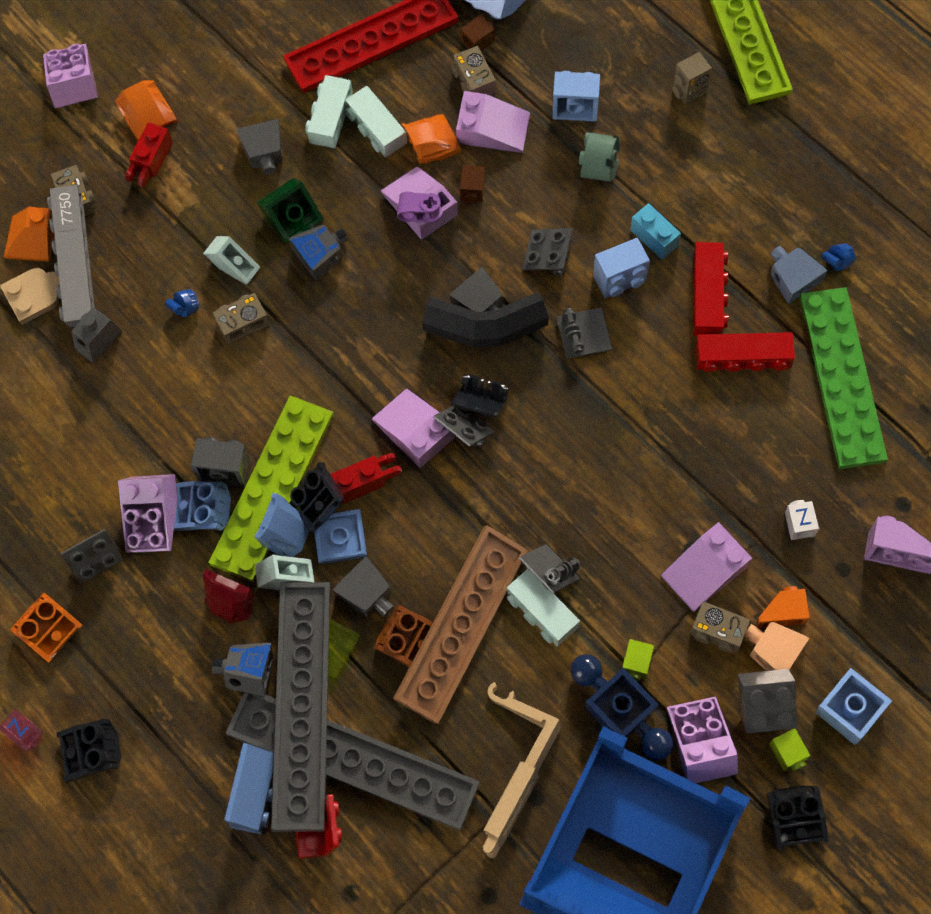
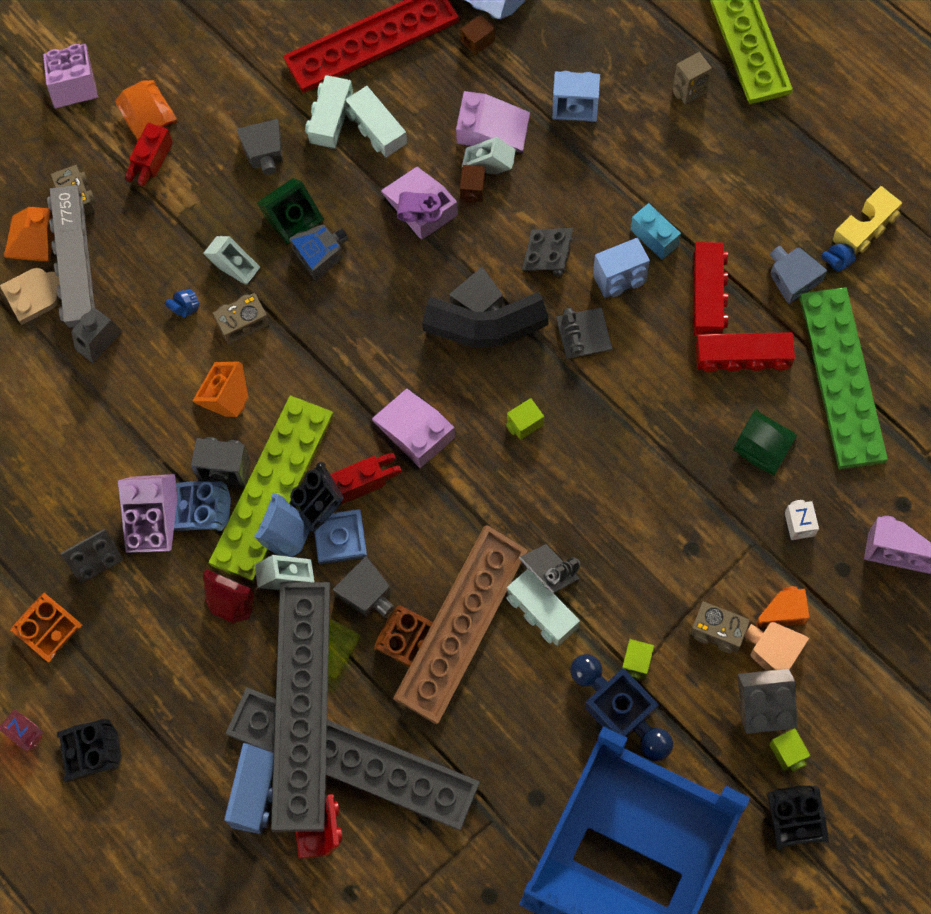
(224, 389): none -> orange slope
(246, 667): dark grey torso -> none
(432, 139): orange slope -> none
(465, 426): dark grey hinge -> none
(474, 72): dark tan brick -> none
(479, 399): black hinge -> none
(492, 154): none -> light aqua slope
(524, 419): none -> lime brick
(525, 774): tan hinge -> none
(600, 157): sand green brick -> none
(703, 740): lavender slope -> none
(707, 567): lavender slope -> none
(764, 442): none -> dark green slope
(853, 706): light blue brick -> none
(881, 209): none -> light yellow arch

